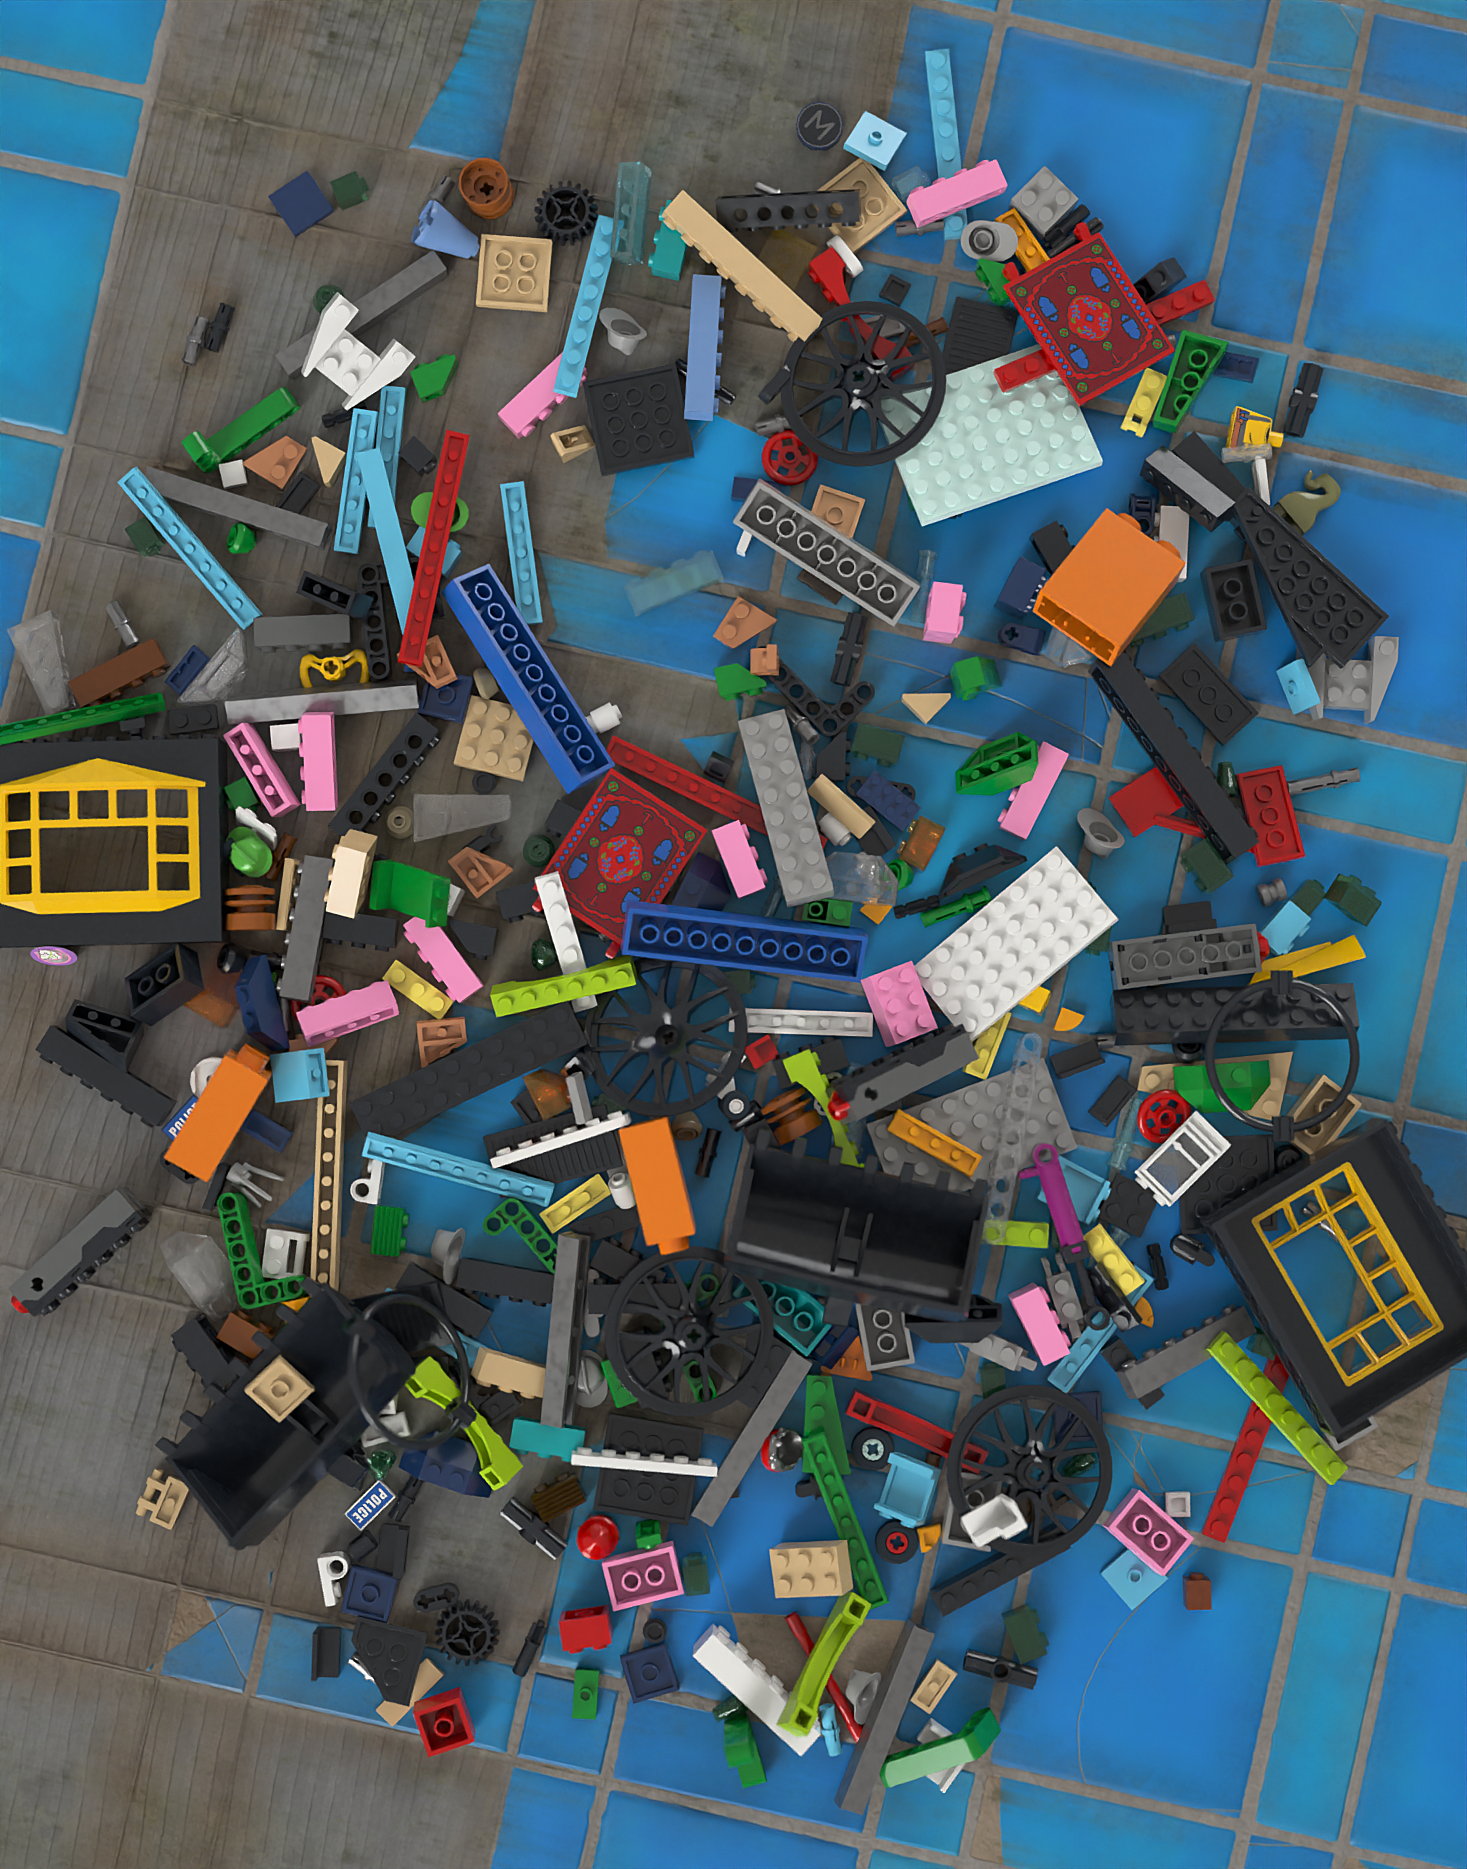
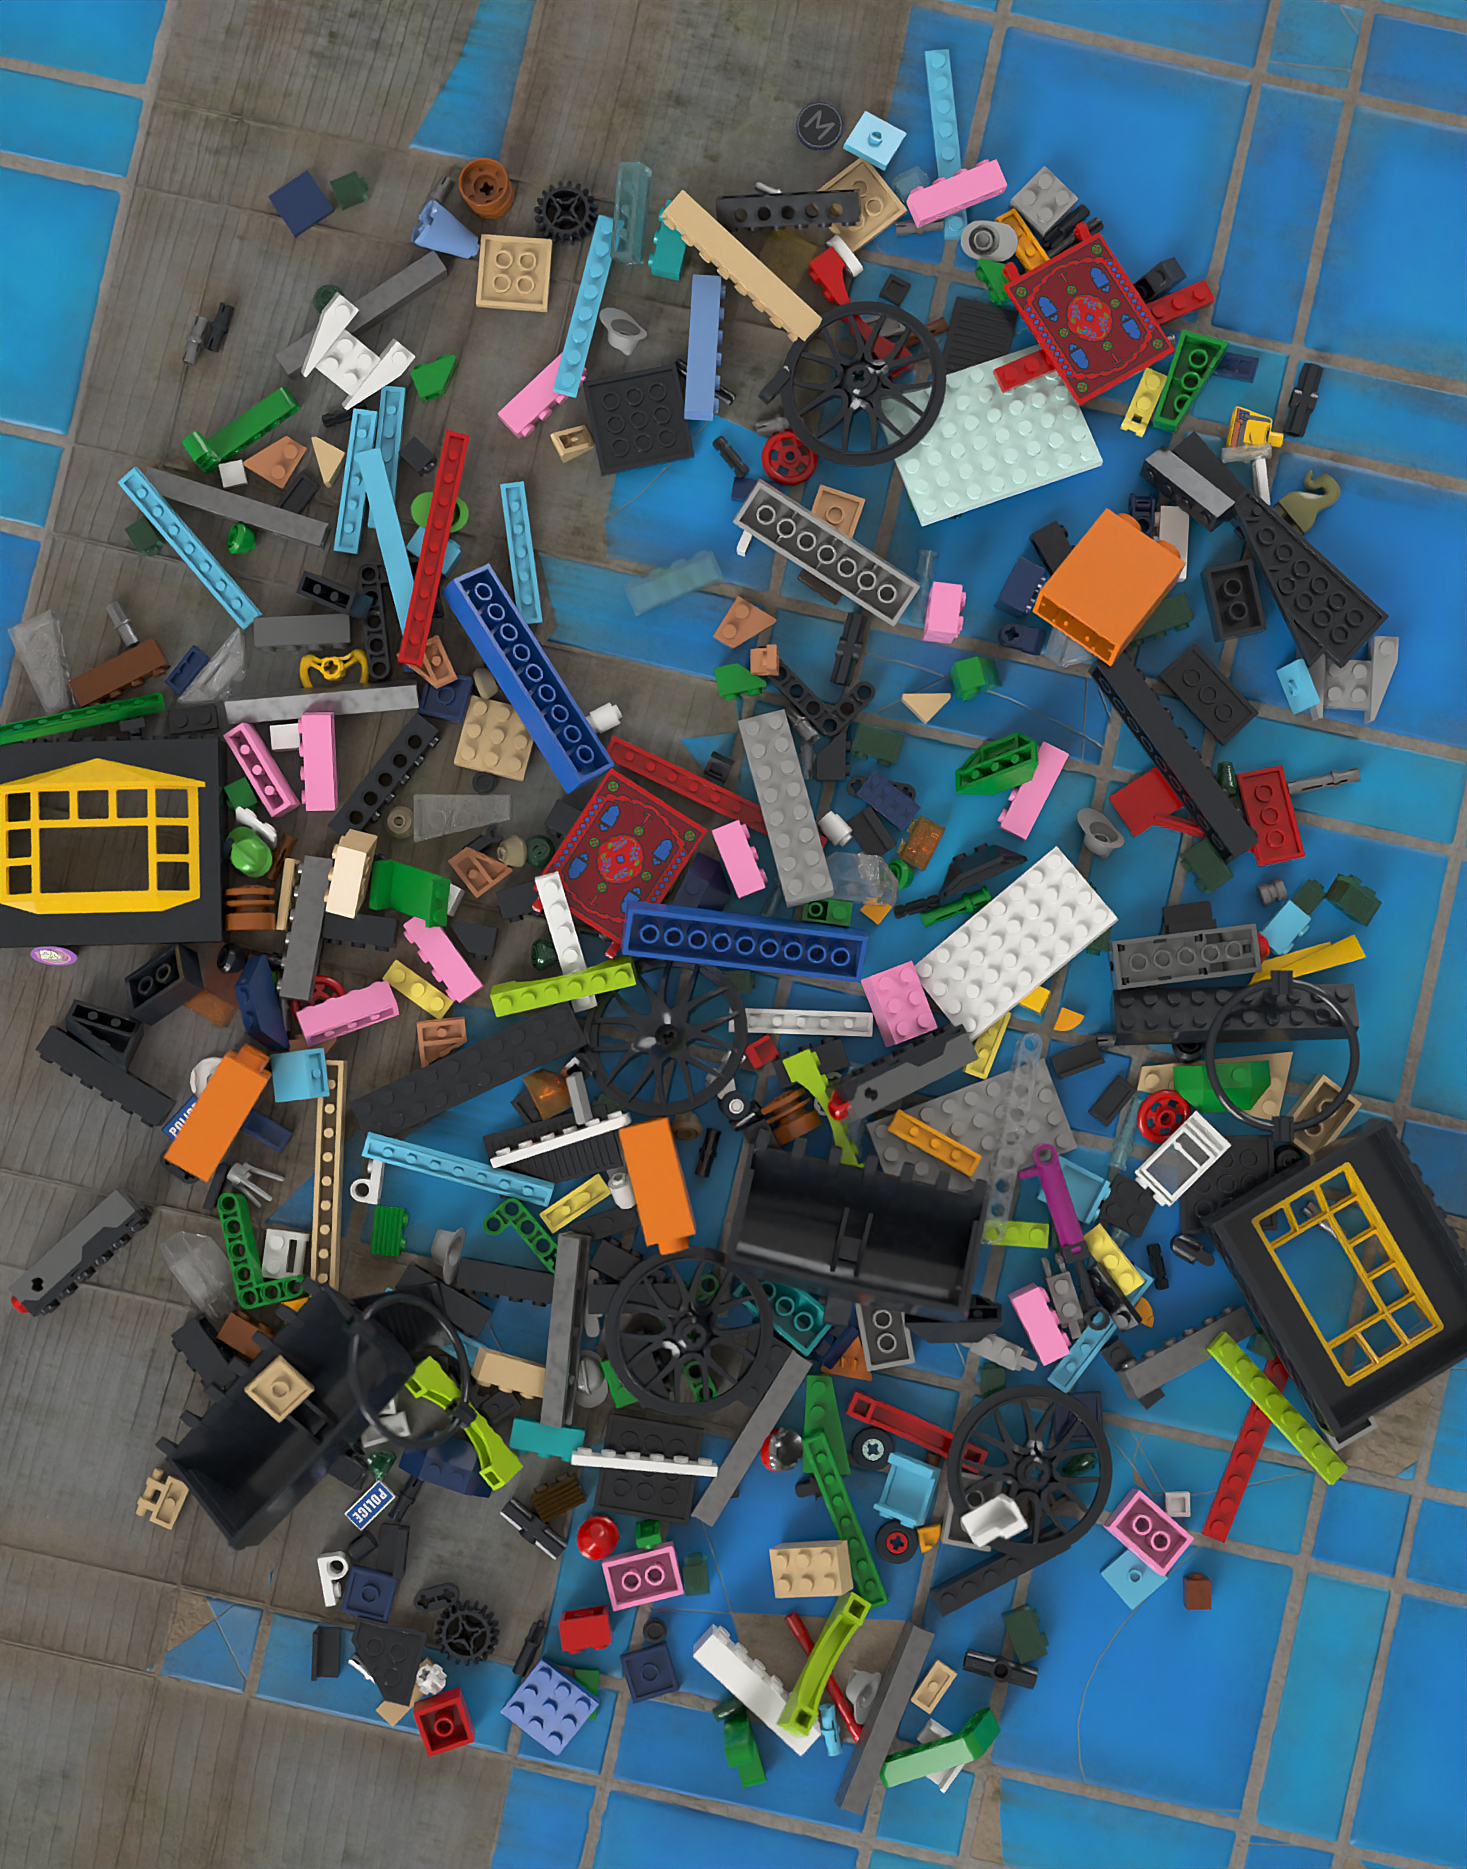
(431, 1679): none -> white gear
(513, 851): none -> dark tan cone
(550, 1706): none -> plate
(730, 457): none -> black axle
(840, 806): tan tile -> none

